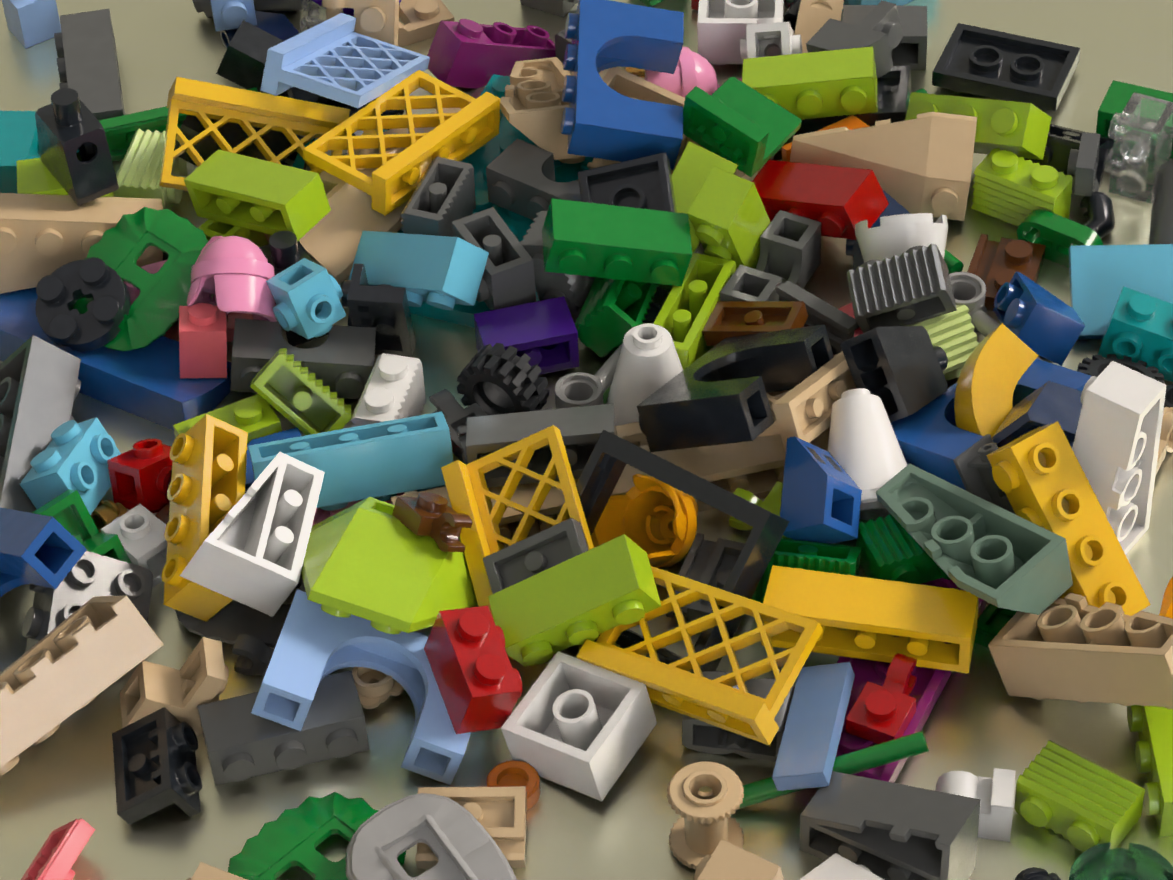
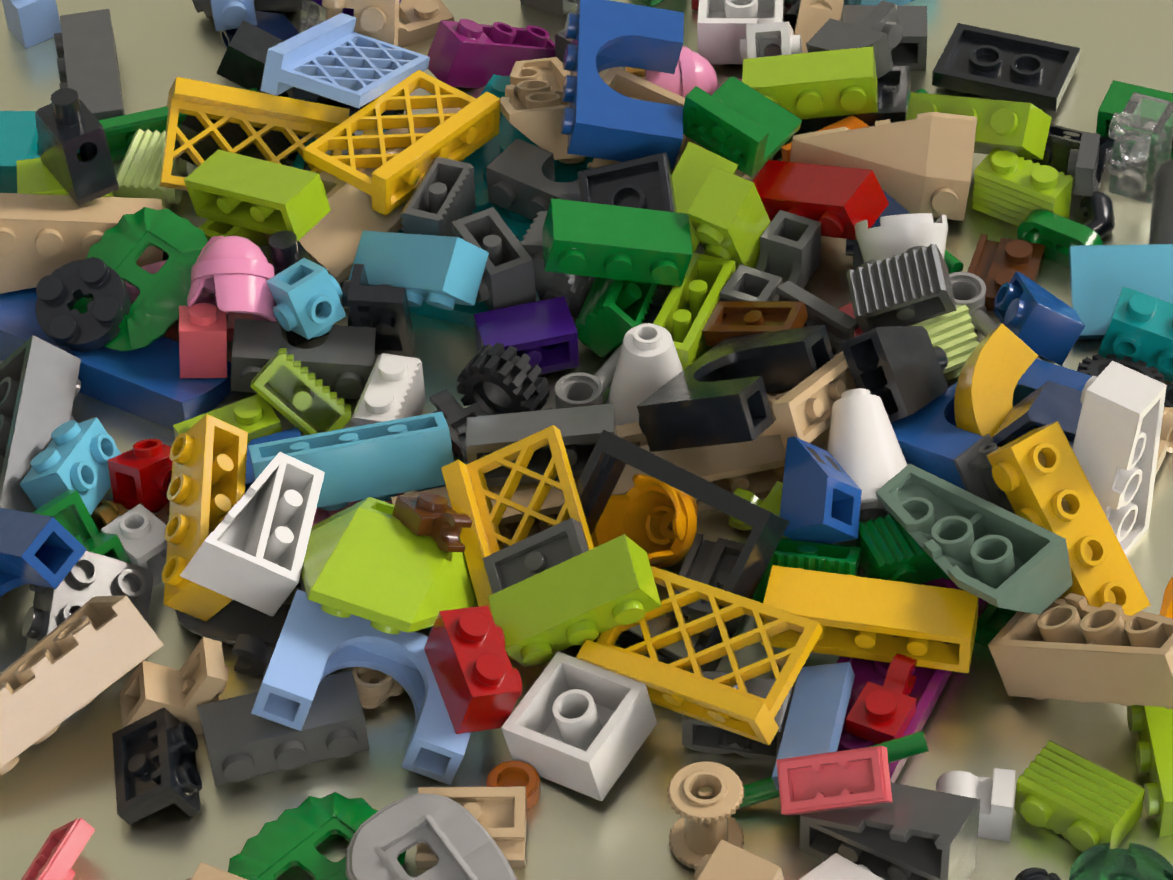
(834, 780): none -> coral plate

